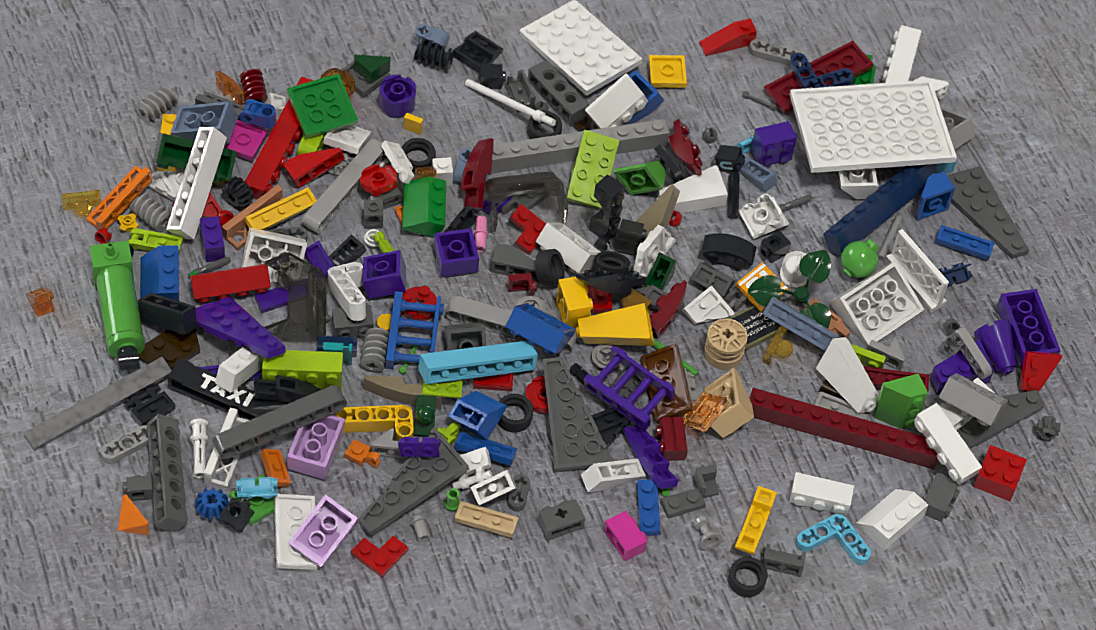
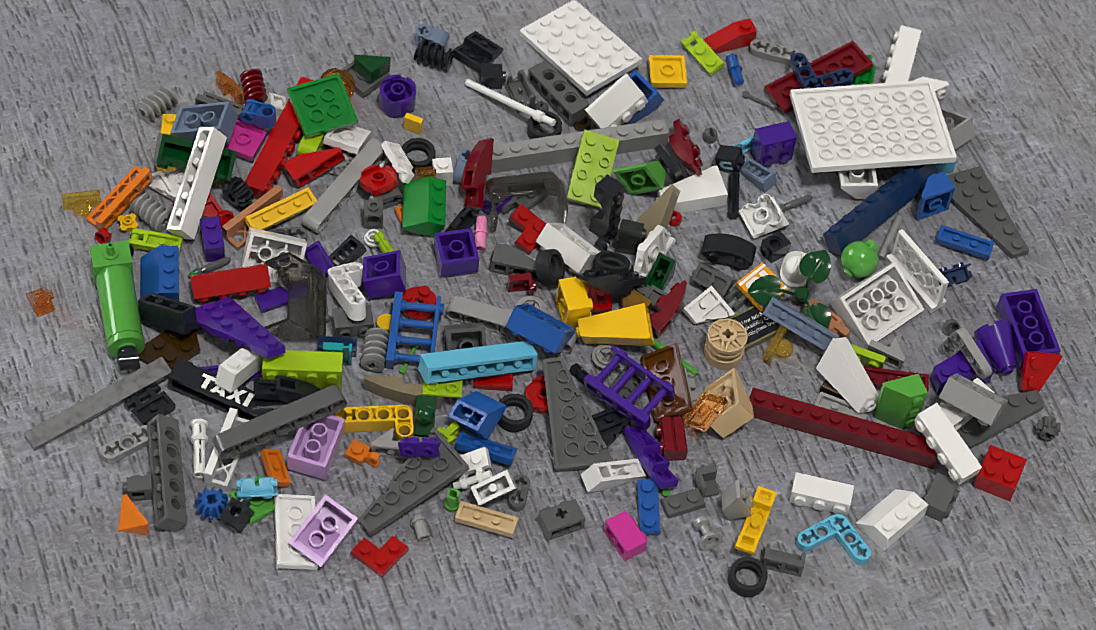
(702, 53): none -> lime plate
(735, 69): none -> blue axle
(736, 501): none -> light grey slope

